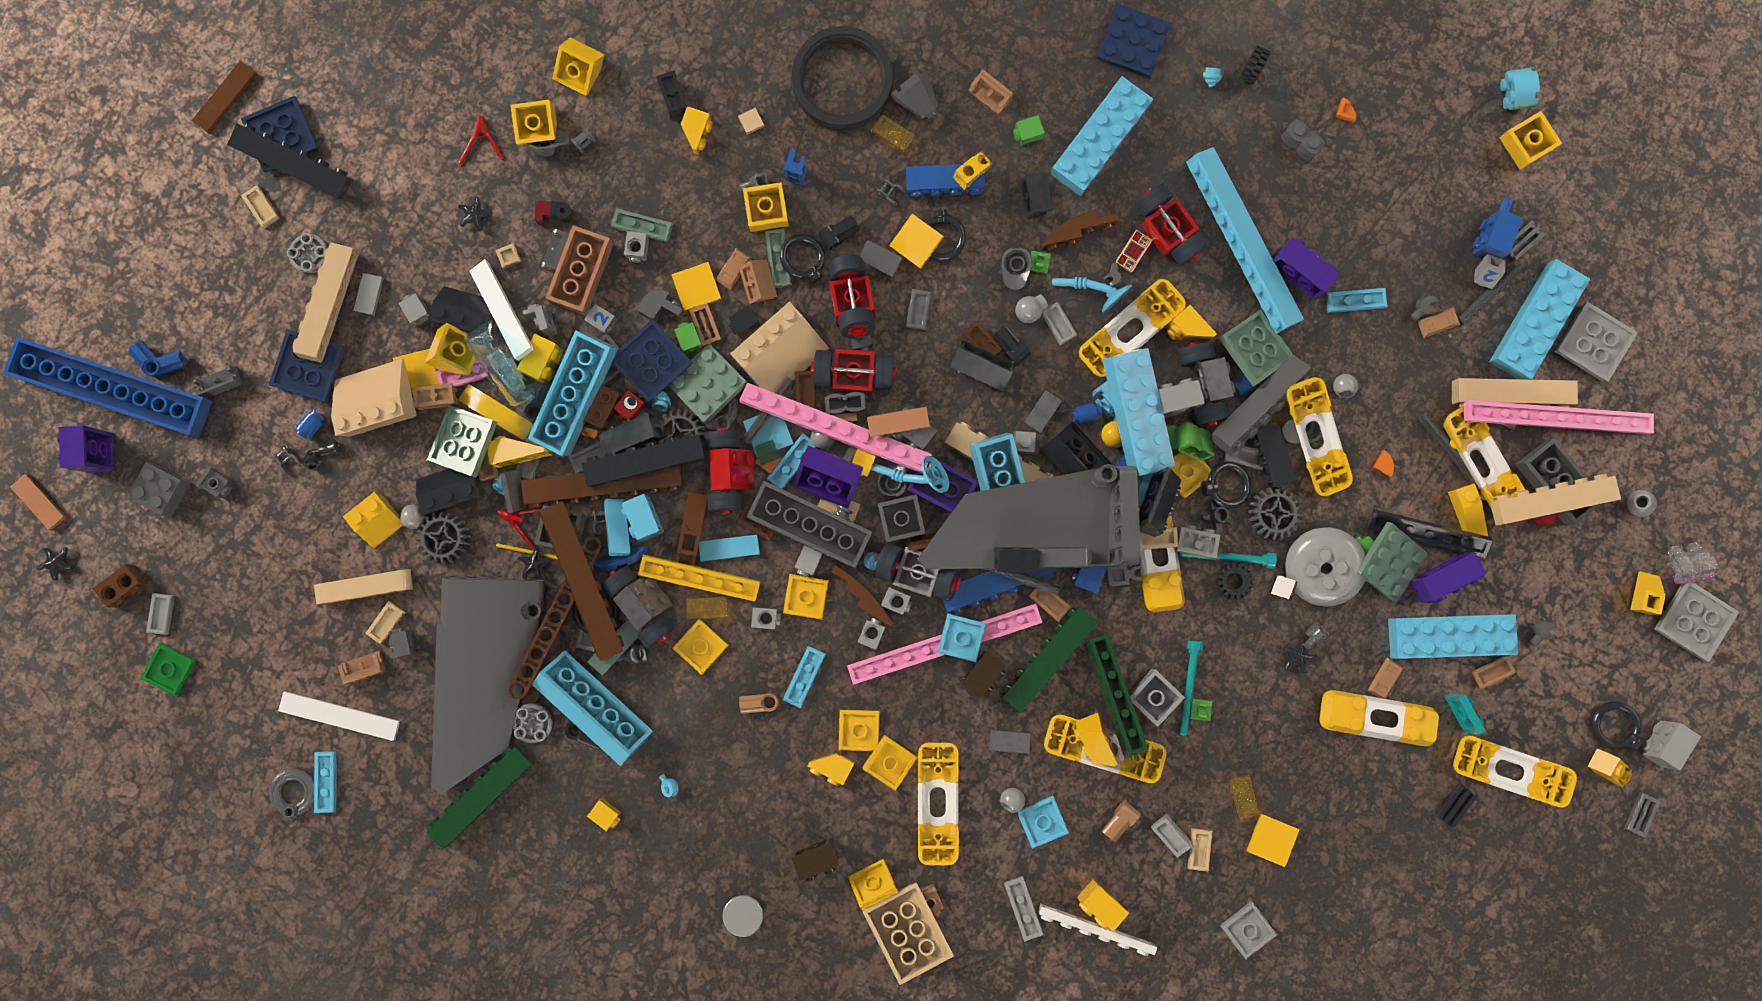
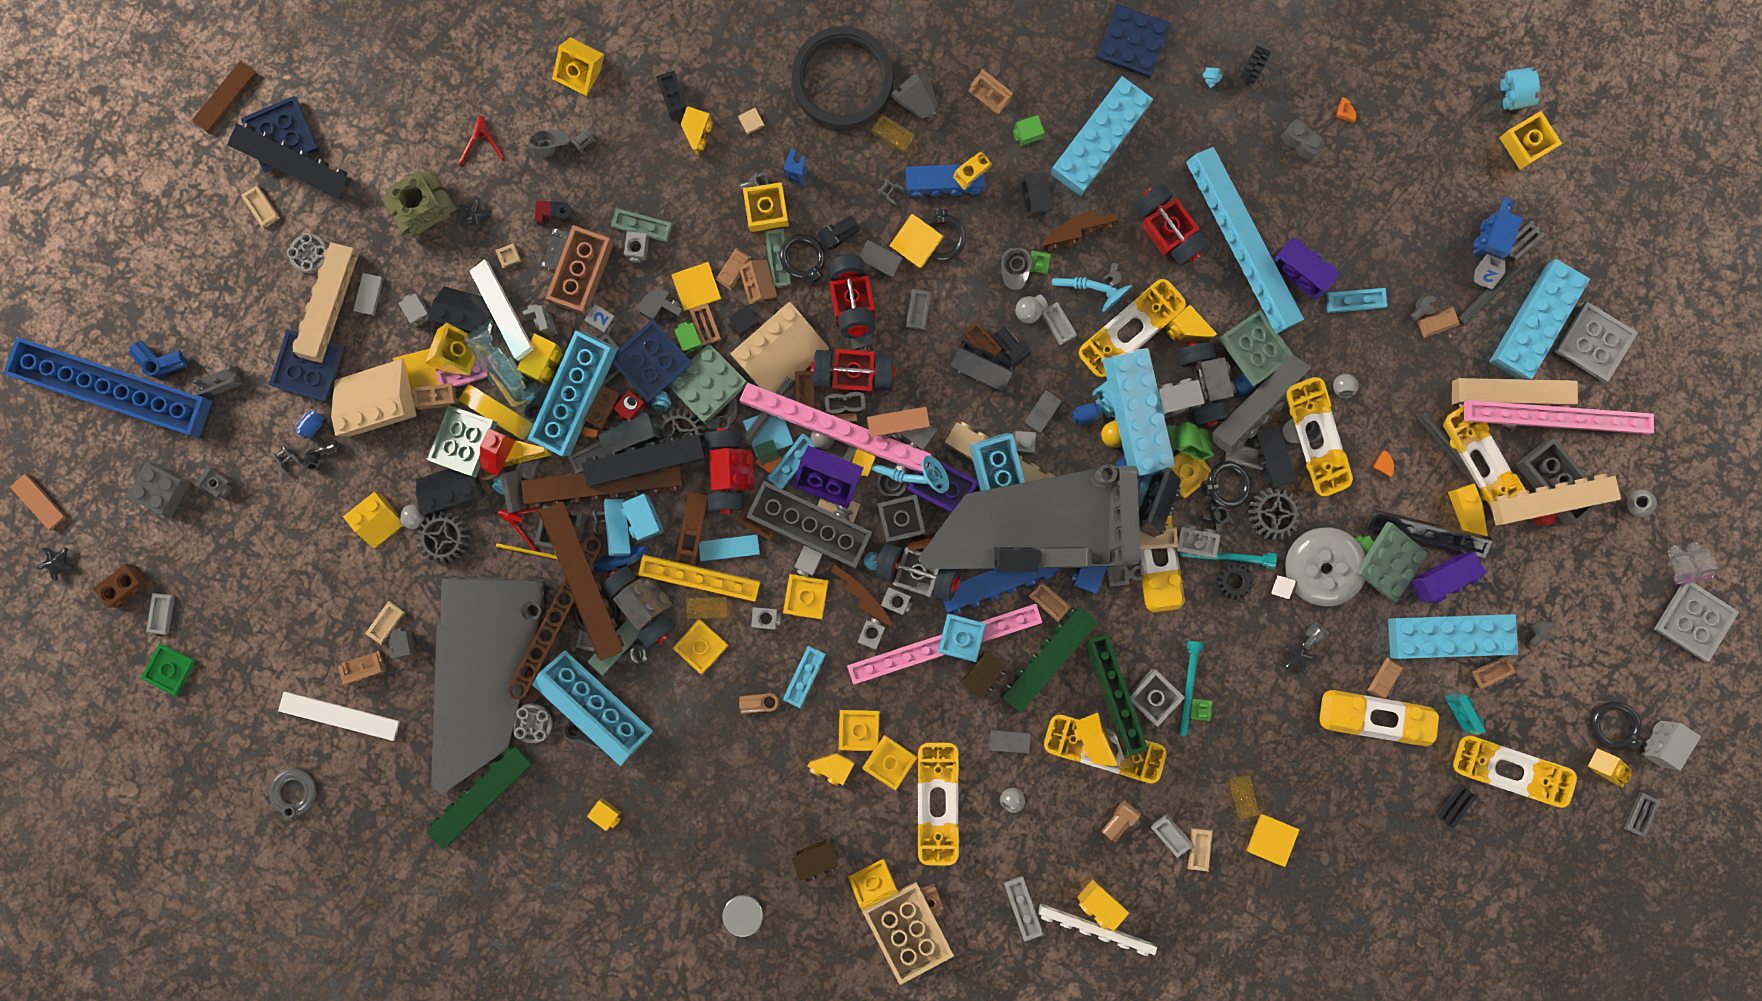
(85, 449): dark purple brick -> none
(325, 781): medium azure tile -> none
(363, 587): tan beam -> none
(433, 209): none -> olive piece
(494, 451): none -> red slope
(534, 121): yellow slope -> none
(534, 564): black animal -> none
(669, 786): medium azure piece -> none
(1032, 580): dark grey axle -> none
(1042, 822): medium azure tile -> none
(1074, 451): black slope -> none
(1133, 251): tile -> none
(1248, 930): light grey tile -> none
(1648, 594): yellow slope -> none

